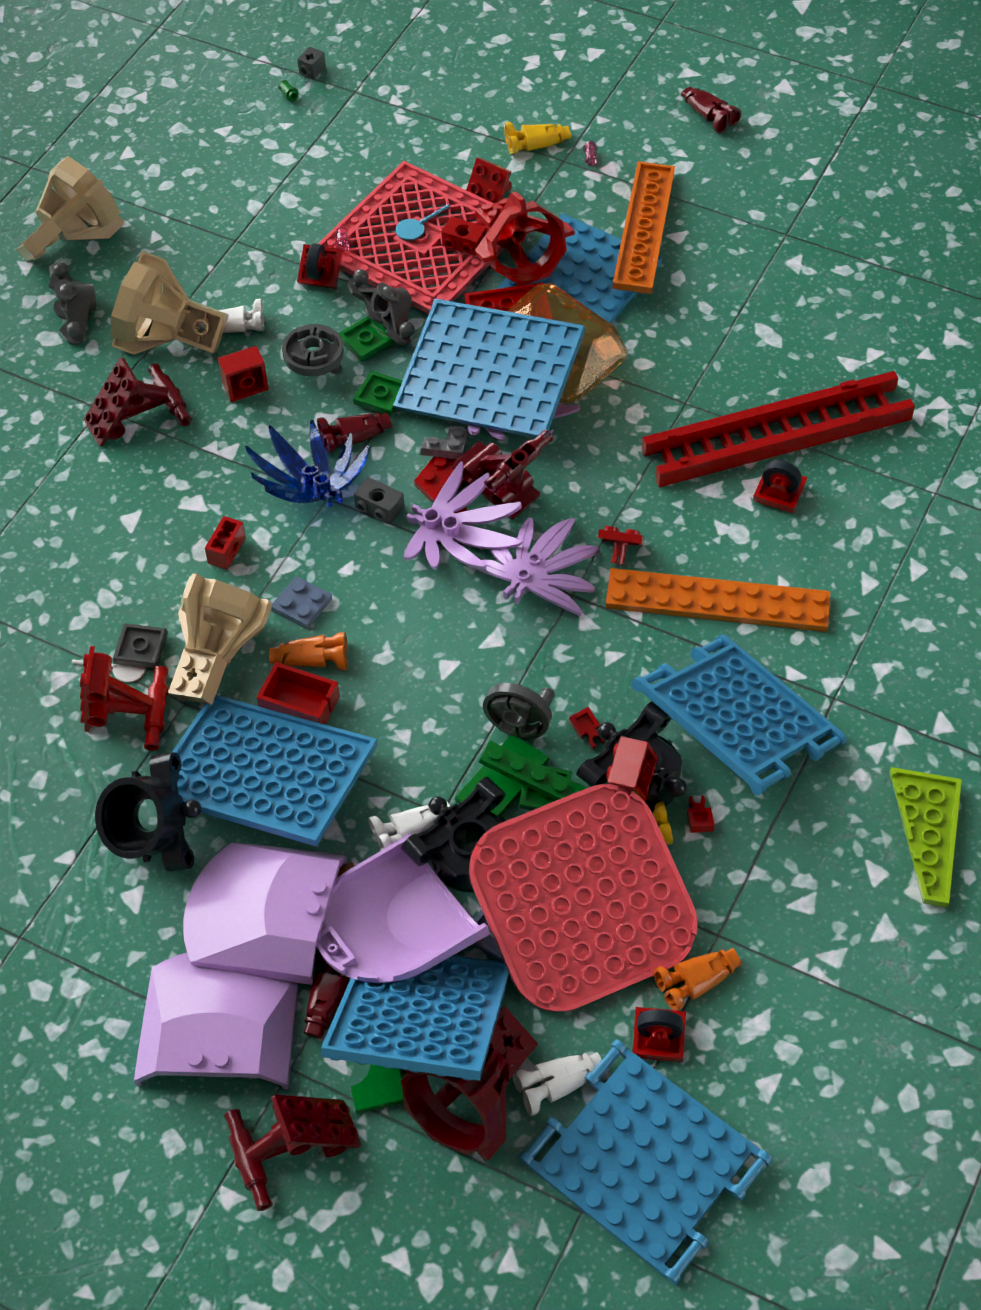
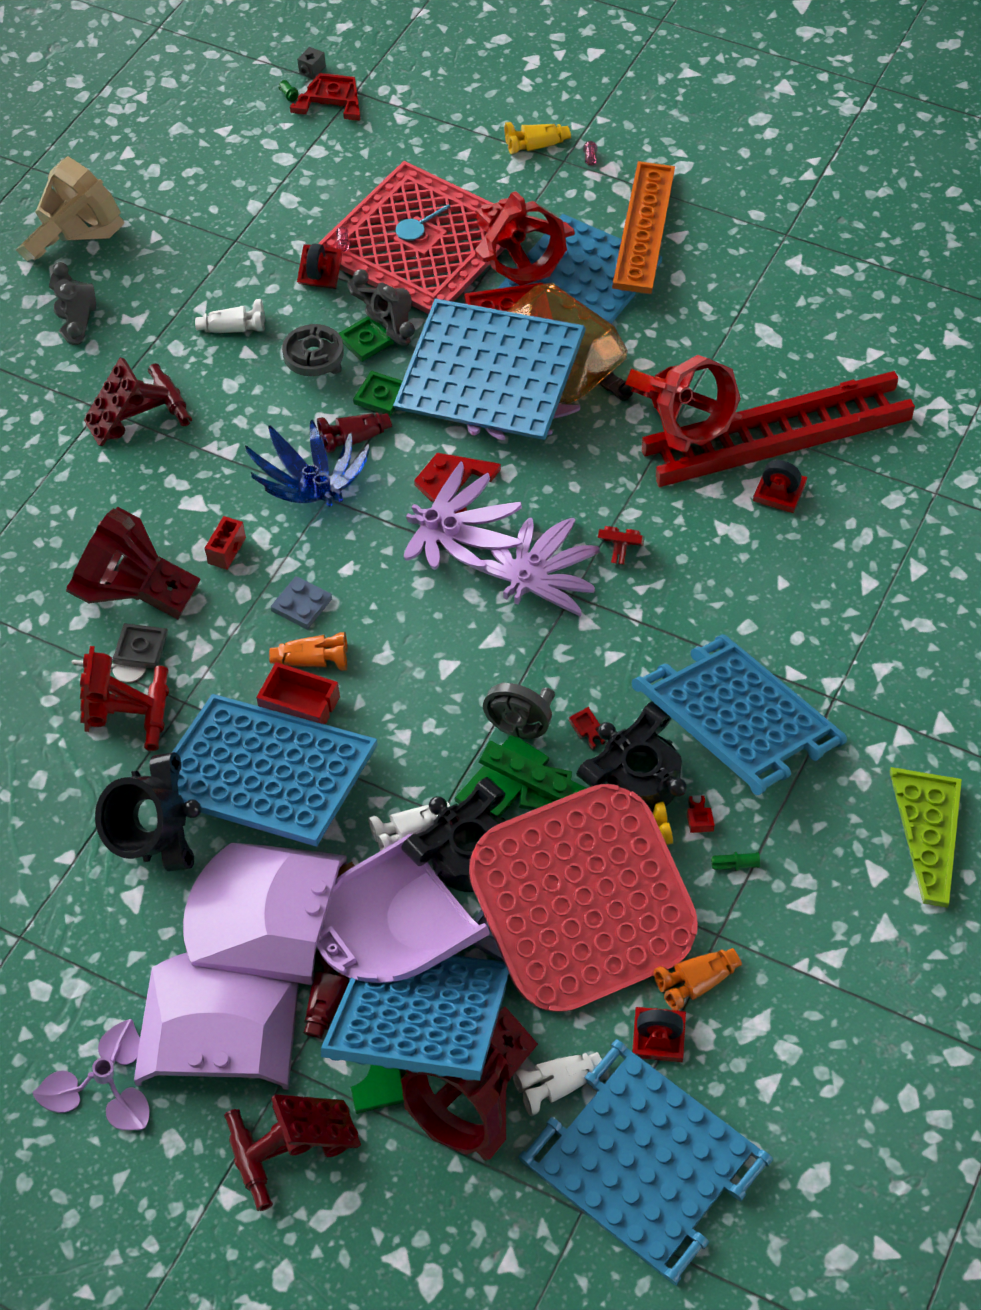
(127, 1110): none -> lavender plant
(140, 572): none -> dark red plate
(171, 311): tan plate -> none
(215, 626): tan plate -> none
(243, 373): red brick -> none
(333, 90): none -> red wing
(379, 500): dark grey brick -> none
(451, 447): flat silver plate -> none
(462, 235): red brick -> none
(489, 181): red plate -> none
(507, 472): dark red plate -> none
(617, 386): none -> black piece
(632, 766): brick -> none
(671, 389): none -> red plate
(712, 108): dark red piece -> none
(718, 599): orange plate -> none
(735, 861): none -> green axle

